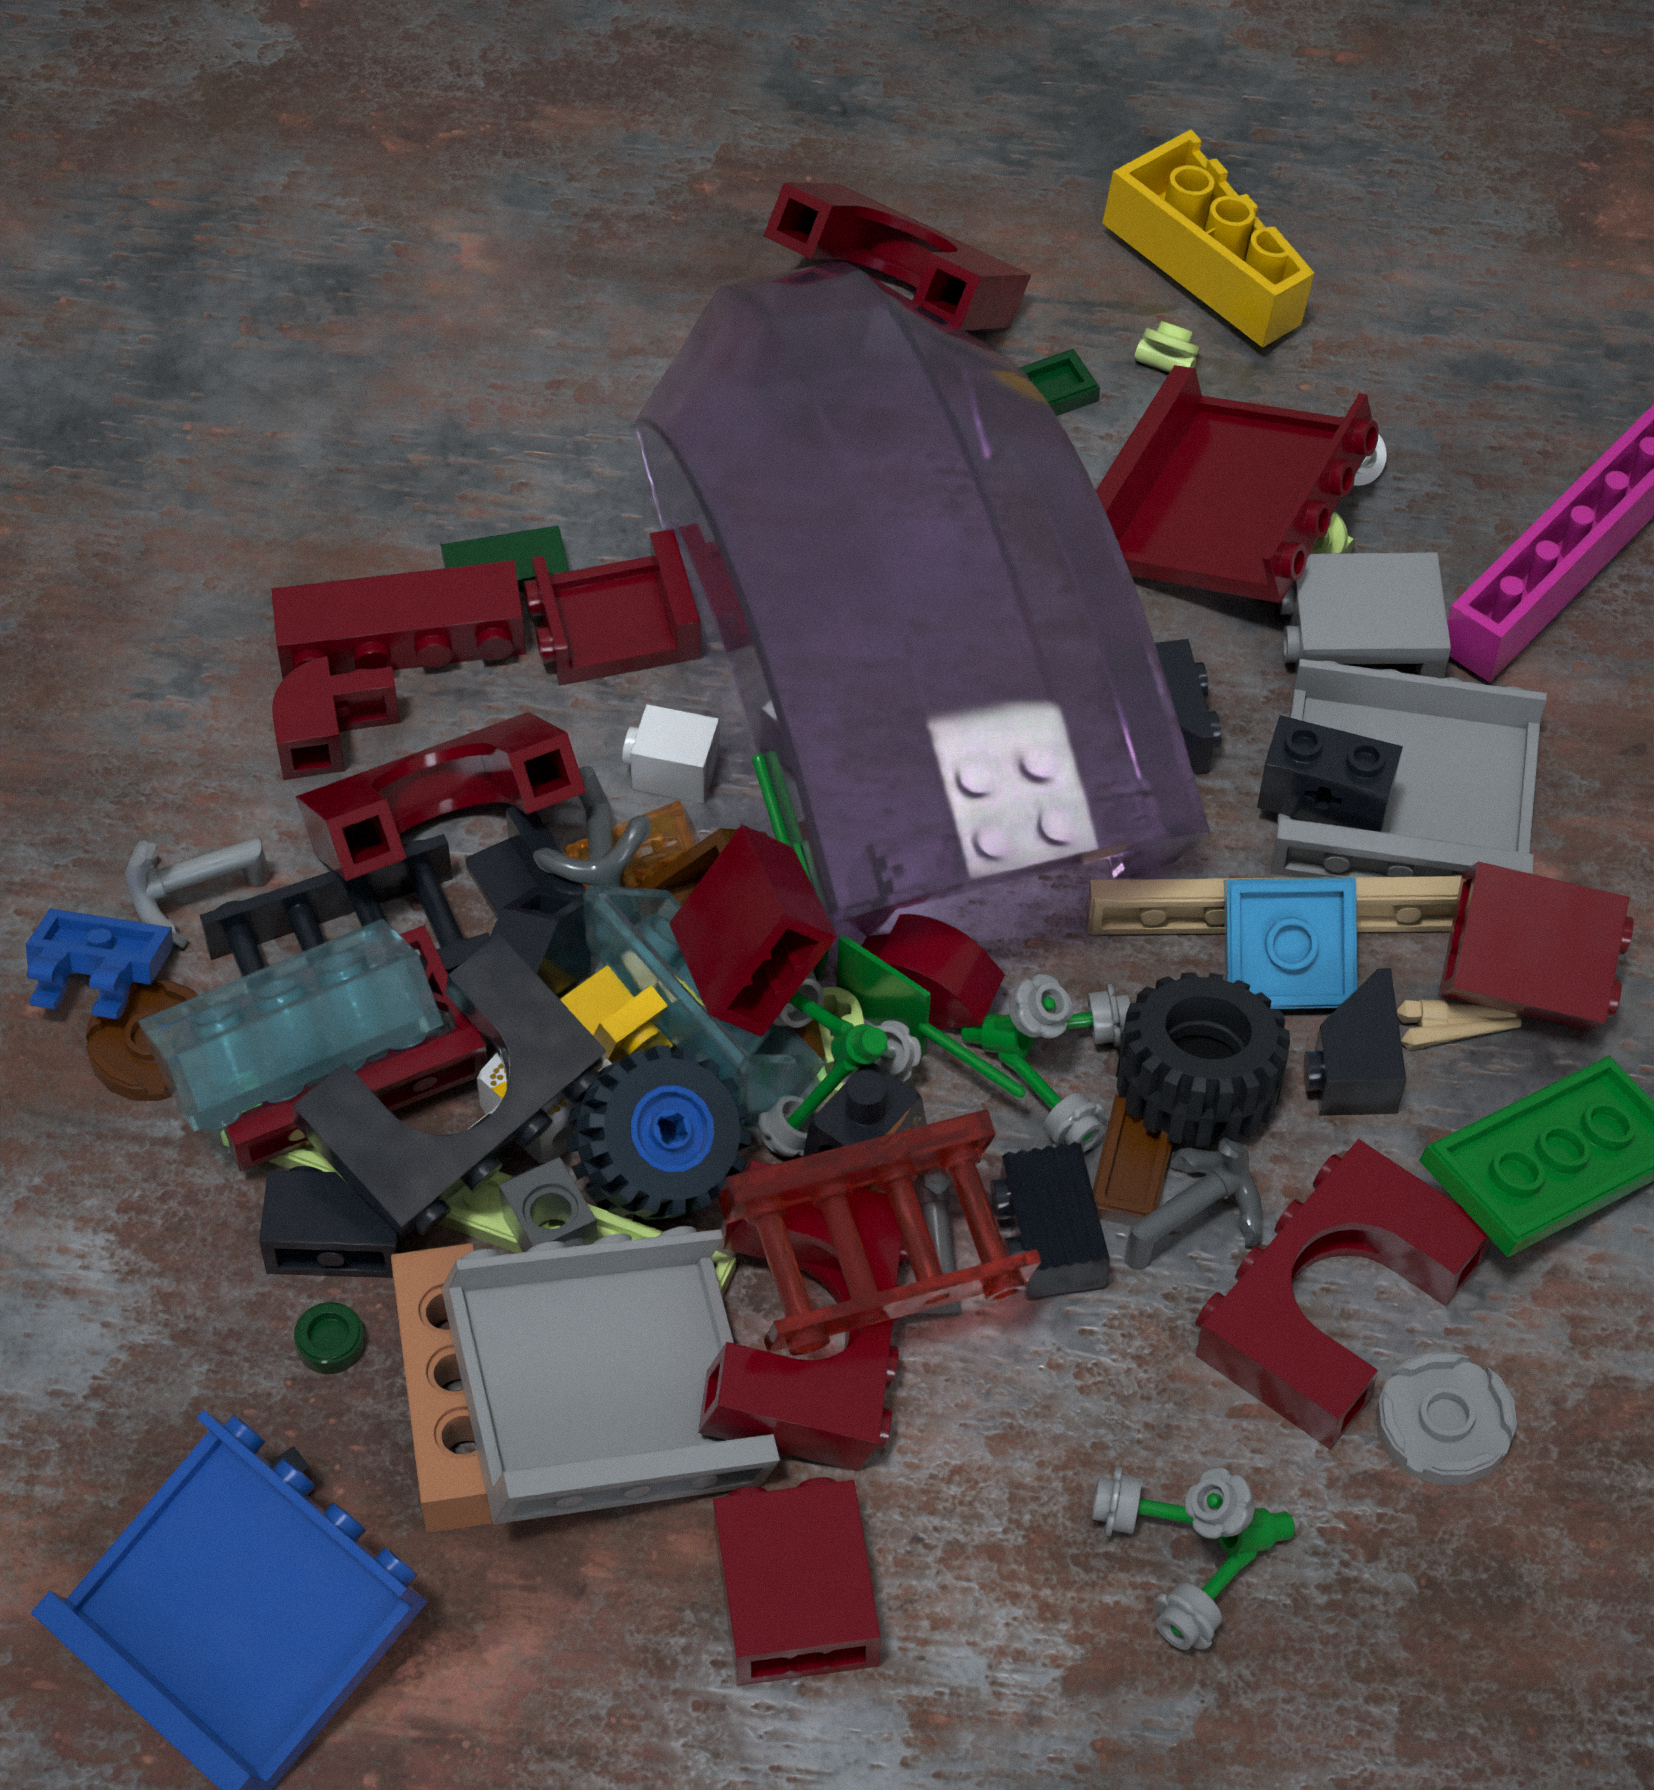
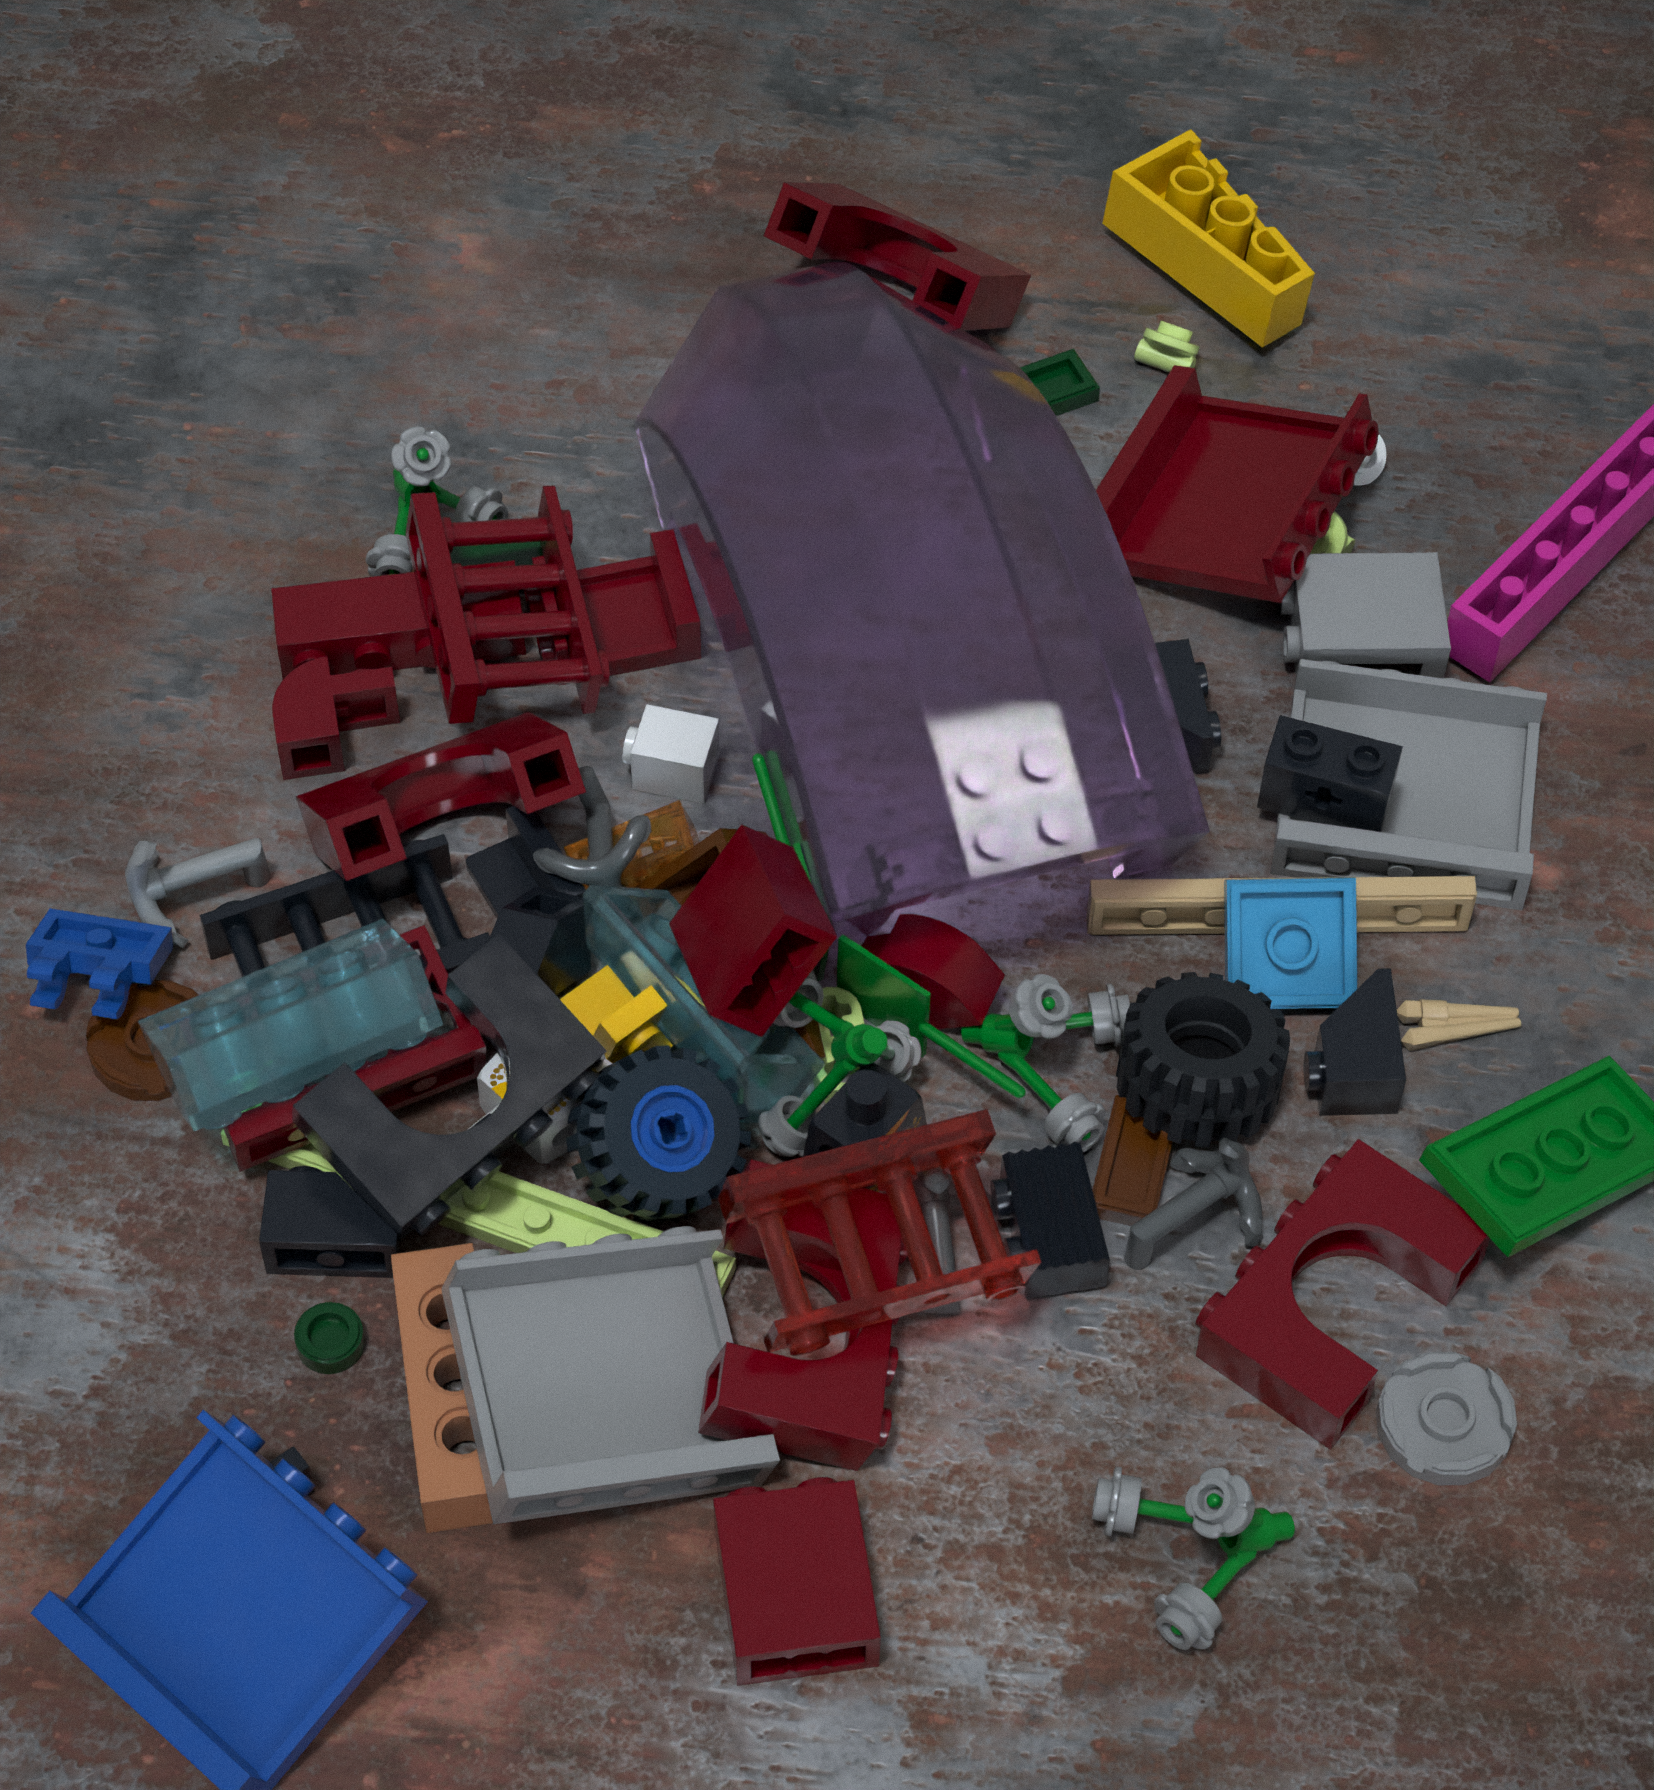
(416, 463): none -> light grey plant
(456, 631): none -> dark red fence
(546, 1195): dark grey brick -> none
(1536, 947): dark red brick -> none

